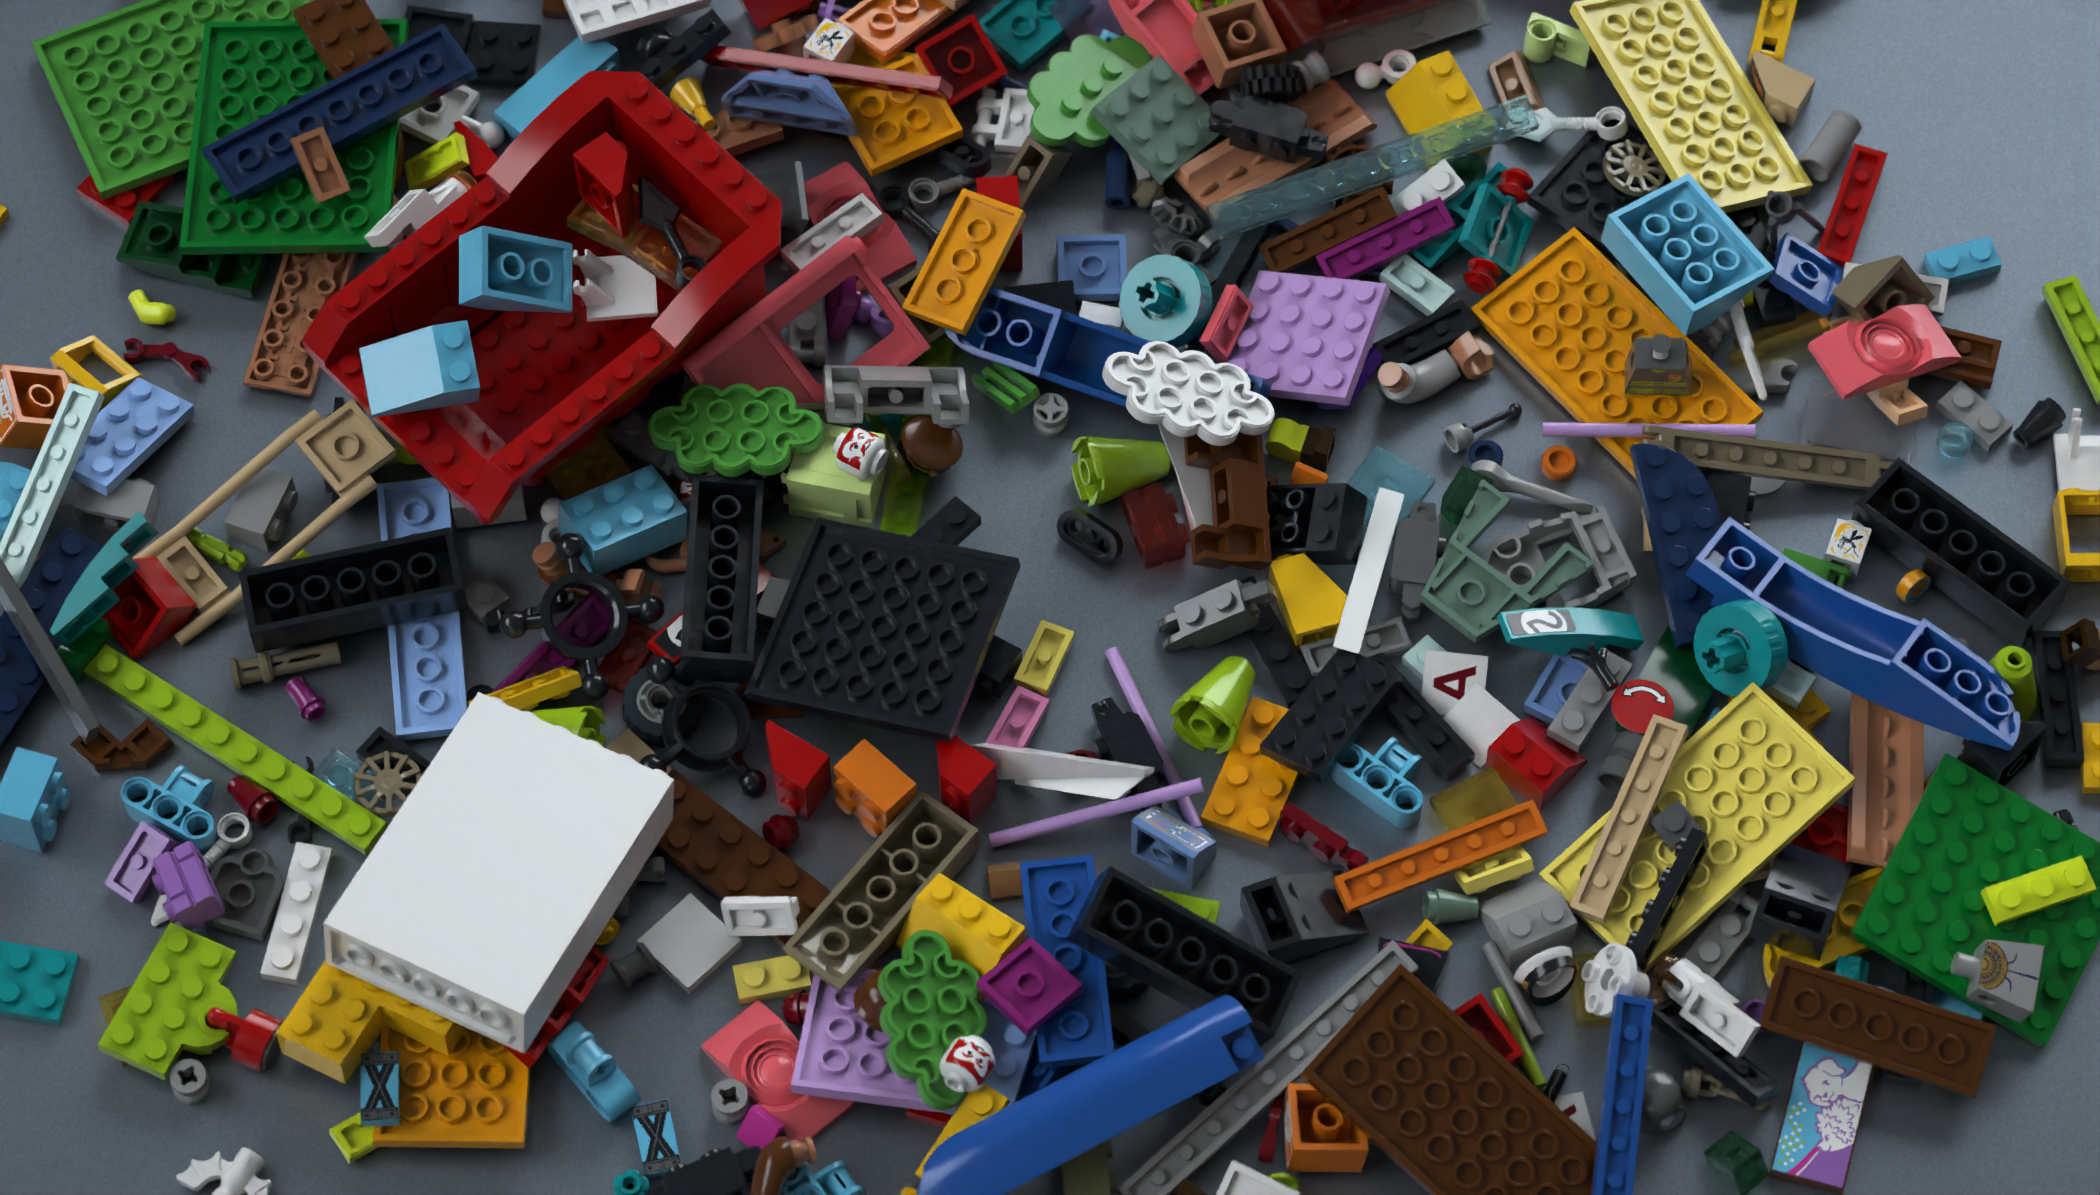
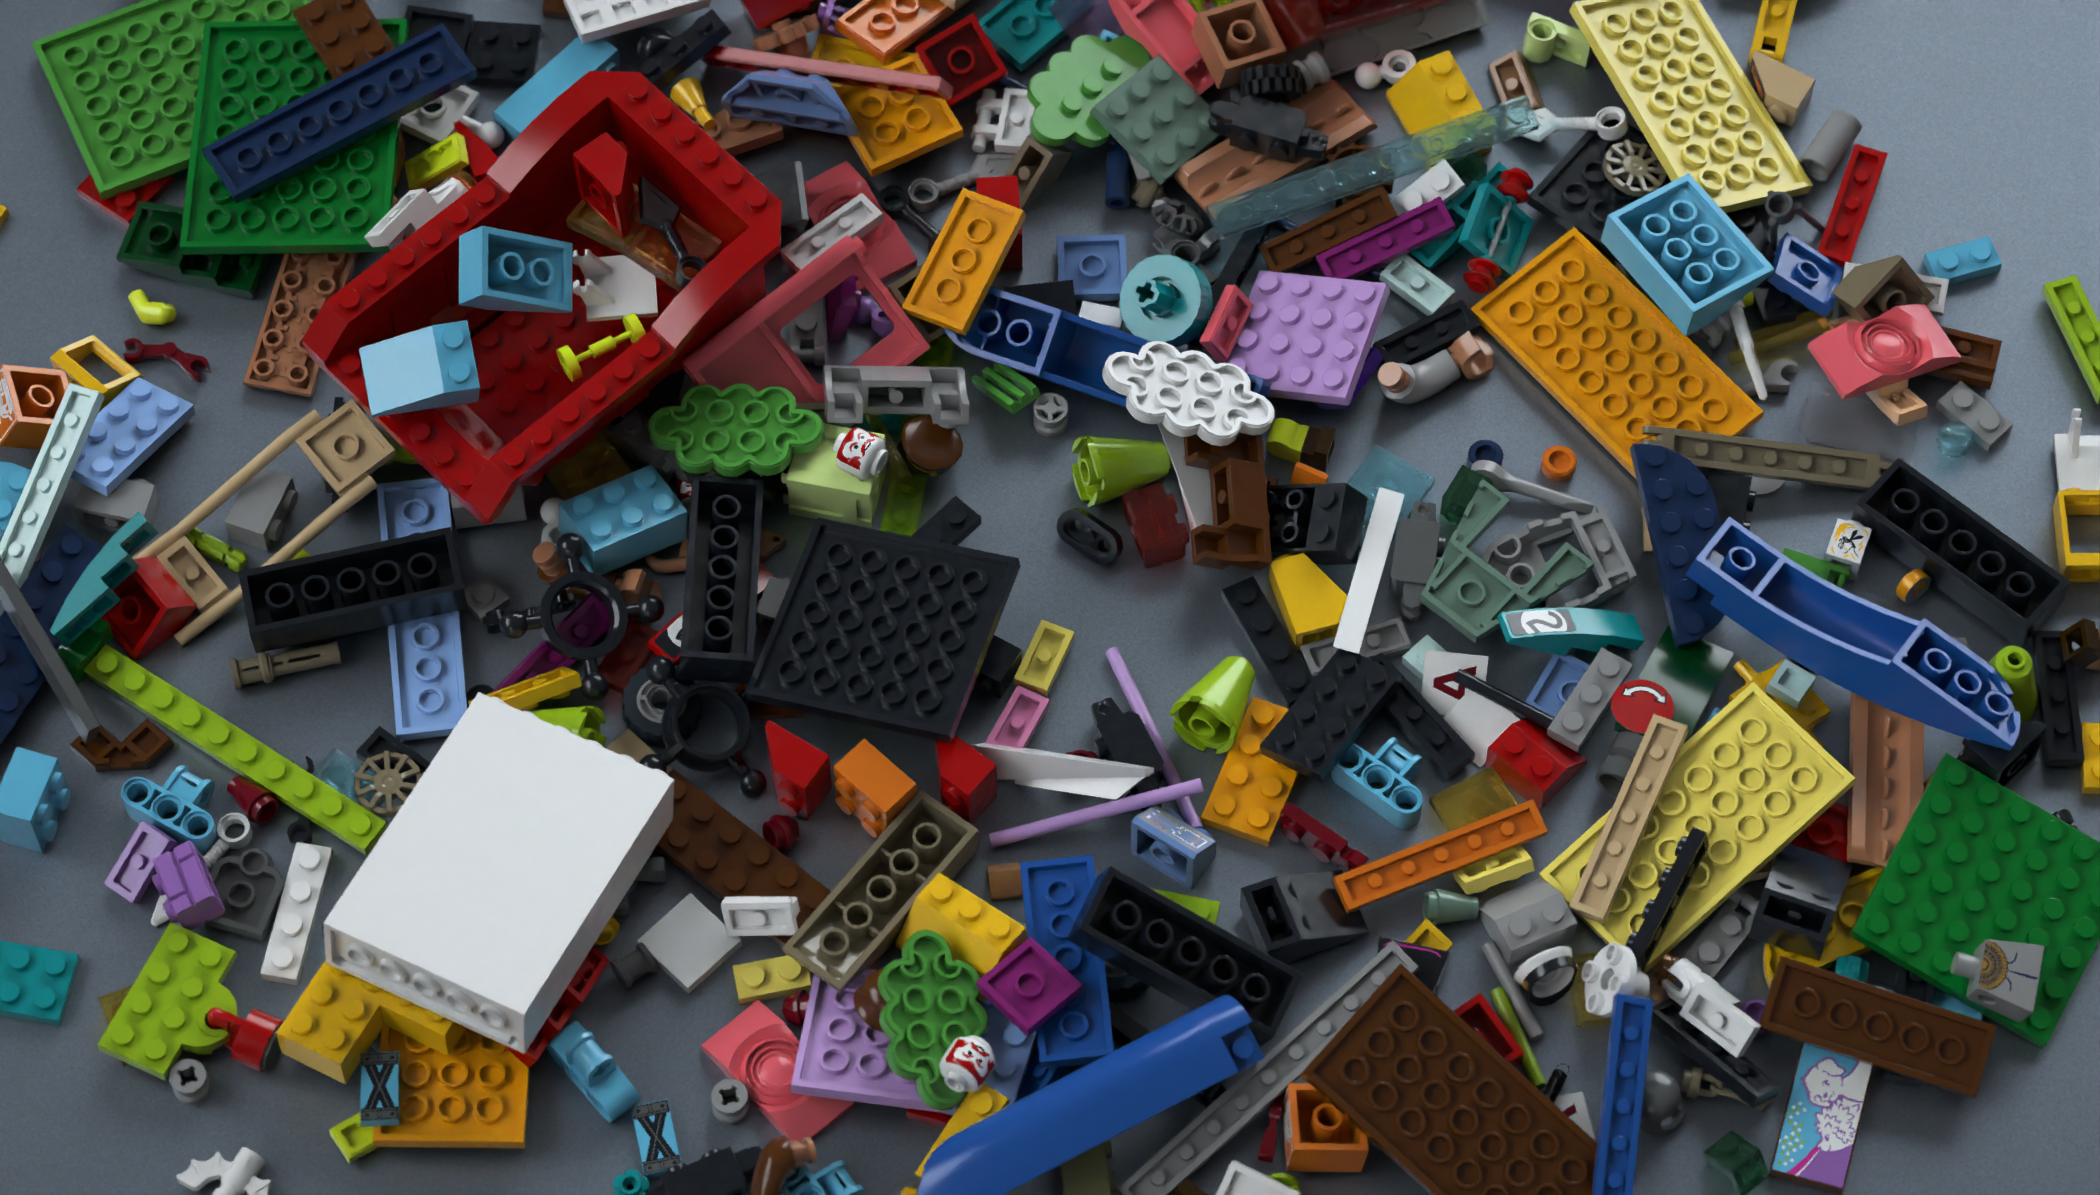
(310, 705): magenta pin -> none
(320, 165): nougat plate -> none
(570, 362): none -> neon yellow wheel
(759, 1127): dark pink tile -> none
(830, 42): white brick -> none
(965, 157): black plate -> none
(1216, 615): dark grey hinge -> none
(1460, 435): light grey hinge -> none
(1503, 699): none -> black bar
(1598, 664): black bar -> none
(1635, 429): lavender piece -> none
(1658, 366): dark grey torso -> none
(1673, 824): dark grey plate -> none
(1724, 657): teal piece -> none
(2038, 890): neon yellow plate -> none
(2041, 421): black cone -> none

